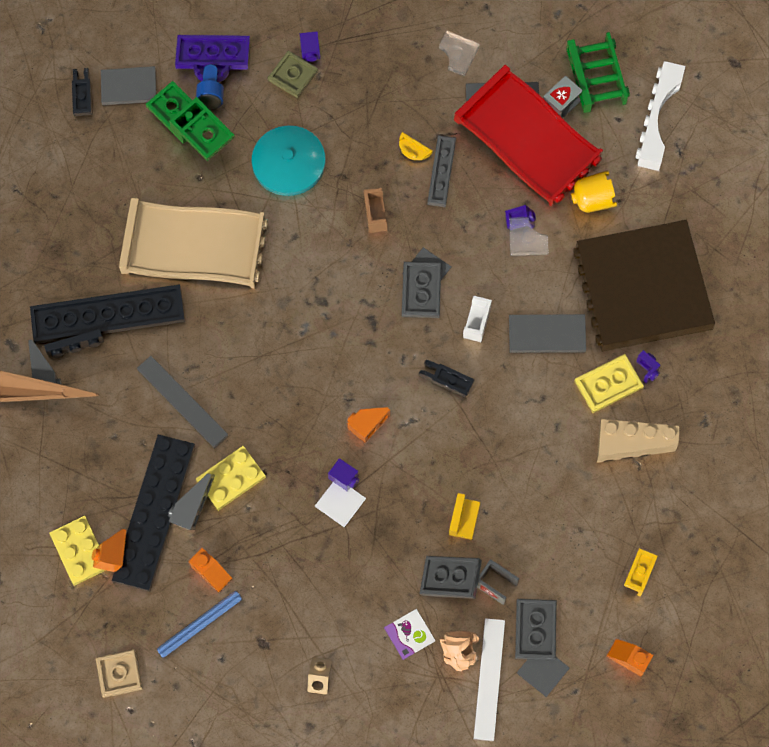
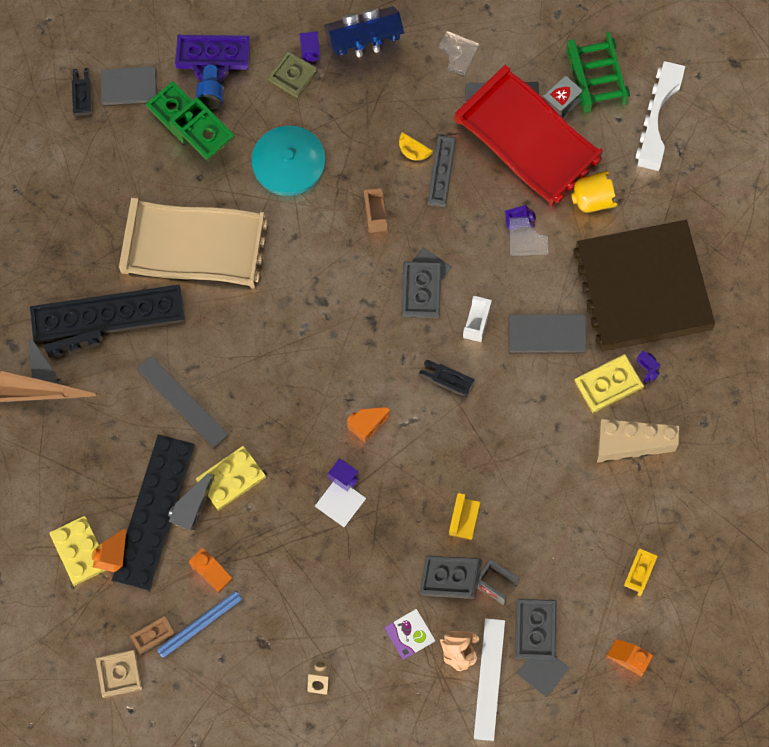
(152, 635): none -> medium nougat plate
(362, 29): none -> clear blue piece

